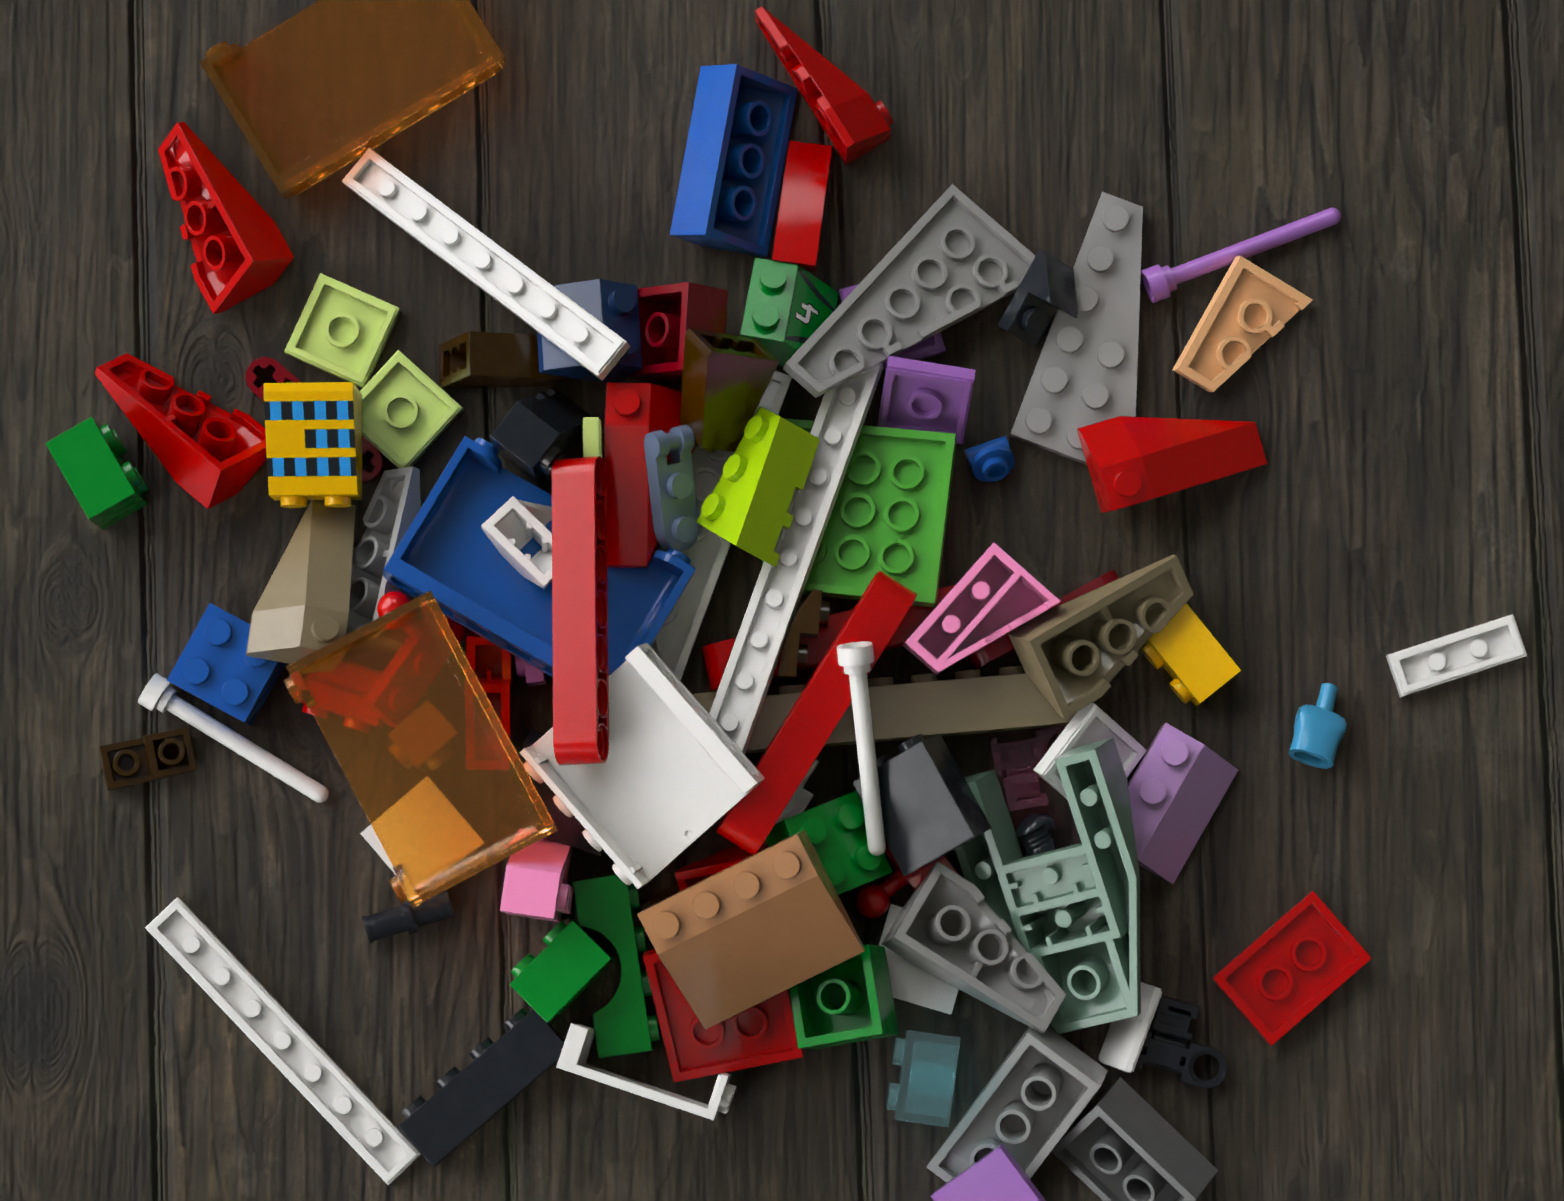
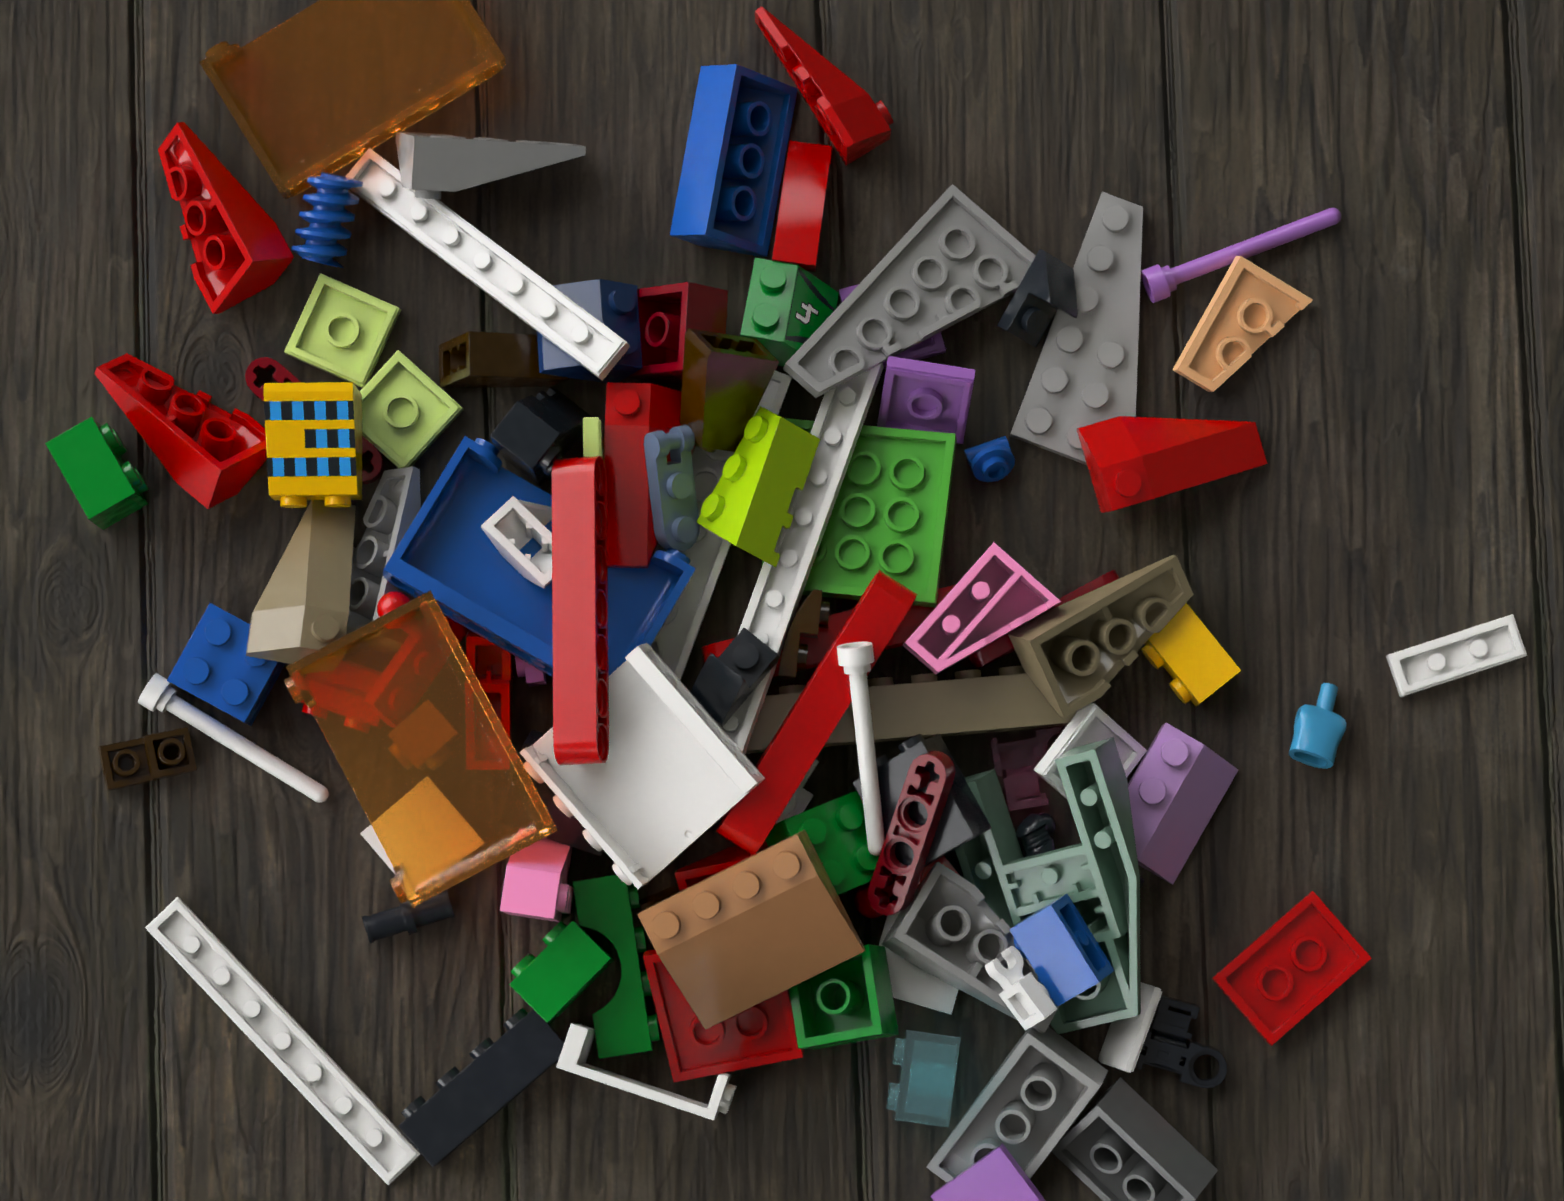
(326, 218): none -> blue piece
(454, 163): none -> light grey wedge
(733, 675): none -> black slope
(905, 830): none -> dark red beam
(1022, 994): none -> white plate
(1061, 950): none -> brick

